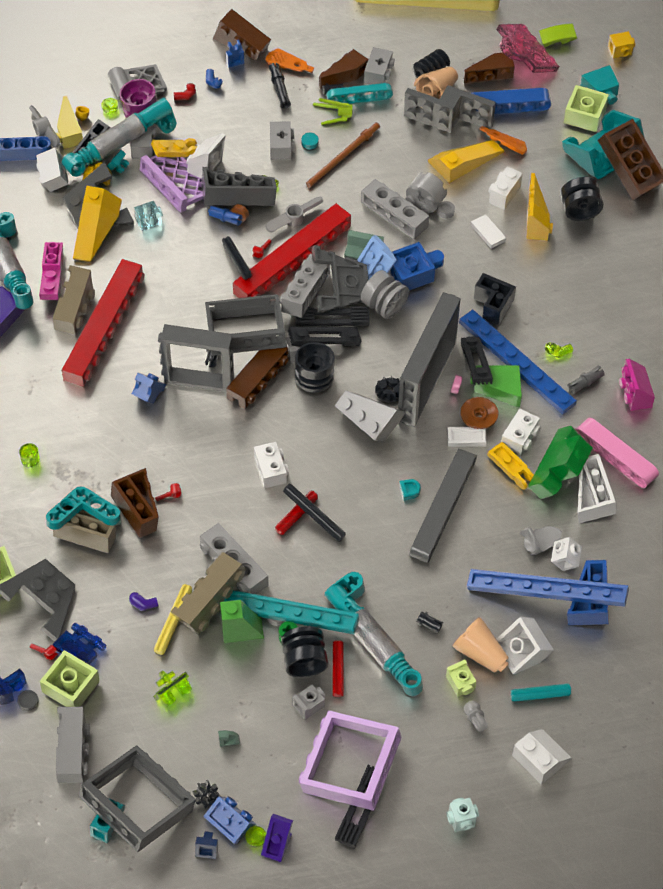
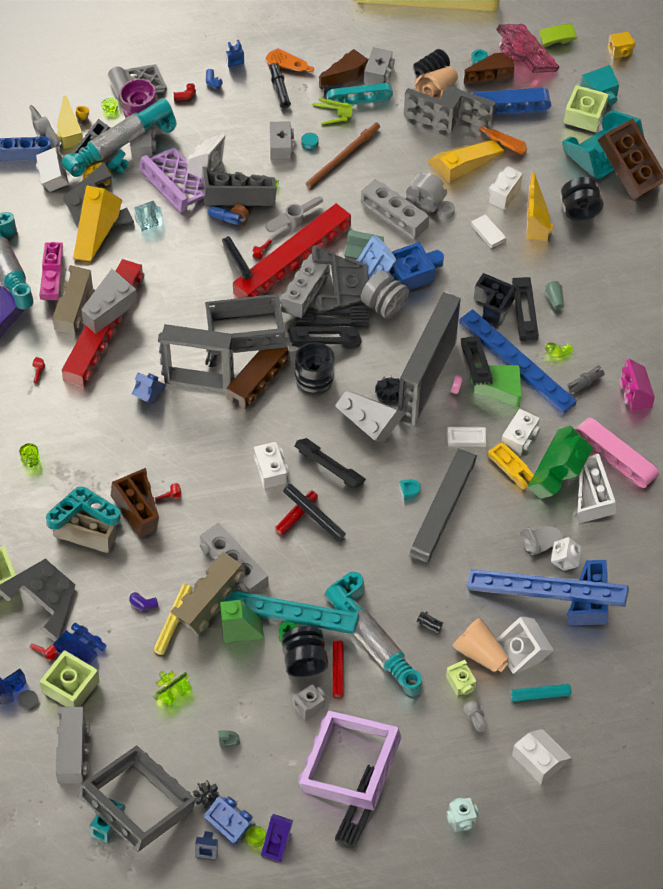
(40, 365): none -> red hand
(108, 301): none -> light grey wedge
(174, 148): yellow hinge -> none
(234, 28): reddish brown wedge -> none
(349, 476): none -> black container
(478, 55): none -> teal tile
(479, 407): dark orange dish -> none
(526, 329): none -> black container
(555, 294): none -> sand green cone

